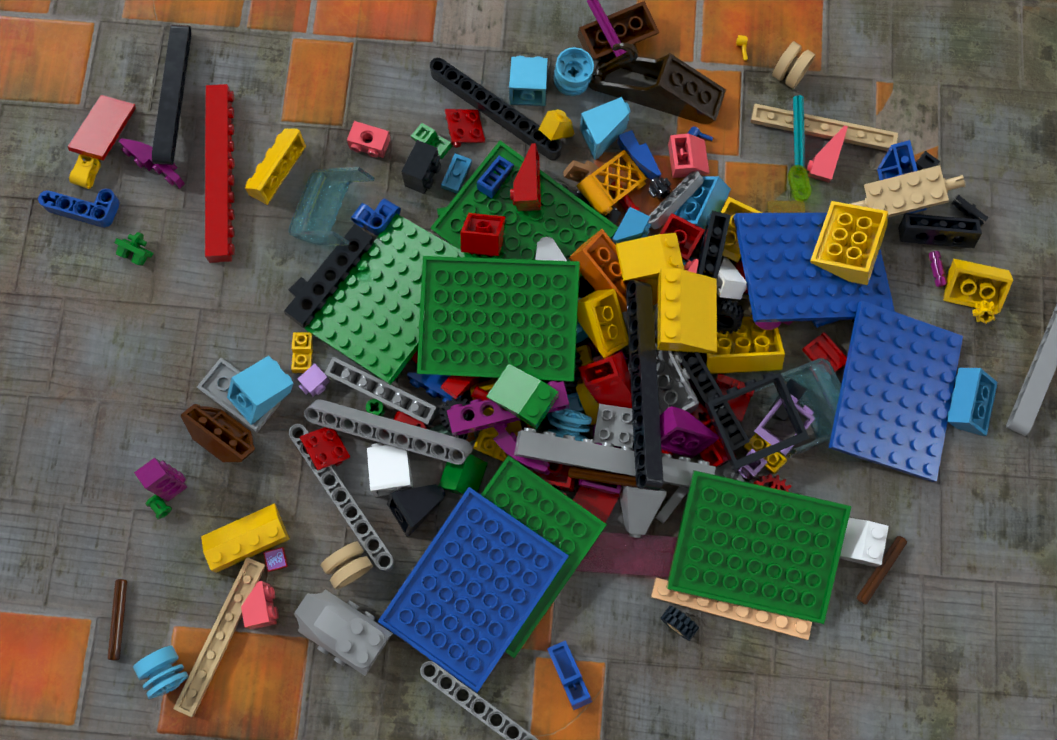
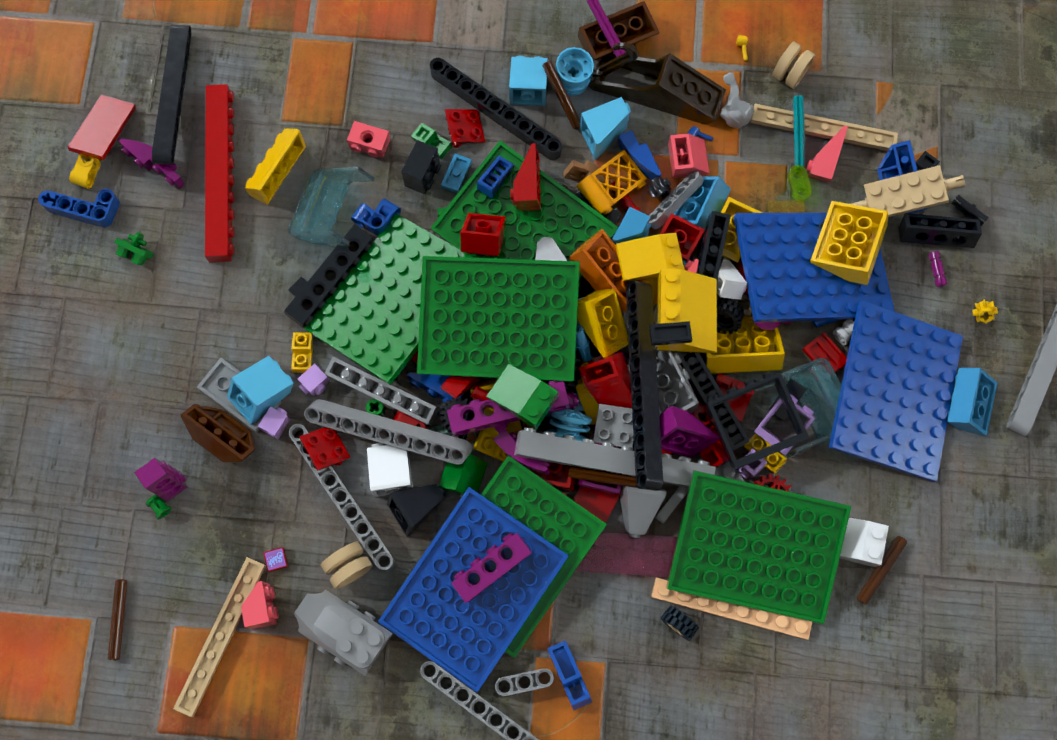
(161, 673): medium azure wheel -> none
(244, 538): yellow slope -> none
(274, 422): none -> lavender brick
(462, 582): none -> magenta brick
(534, 682): none -> light grey beam
(556, 125): yellow slope -> none
(561, 94): none -> reddish brown axle
(573, 400): none -> magenta plate
(582, 345): none -> dark azure axle
(670, 333): none -> black tile
(735, 111): none -> light grey hair
(844, 333): none -> white wheel
(973, 282): yellow slope -> none

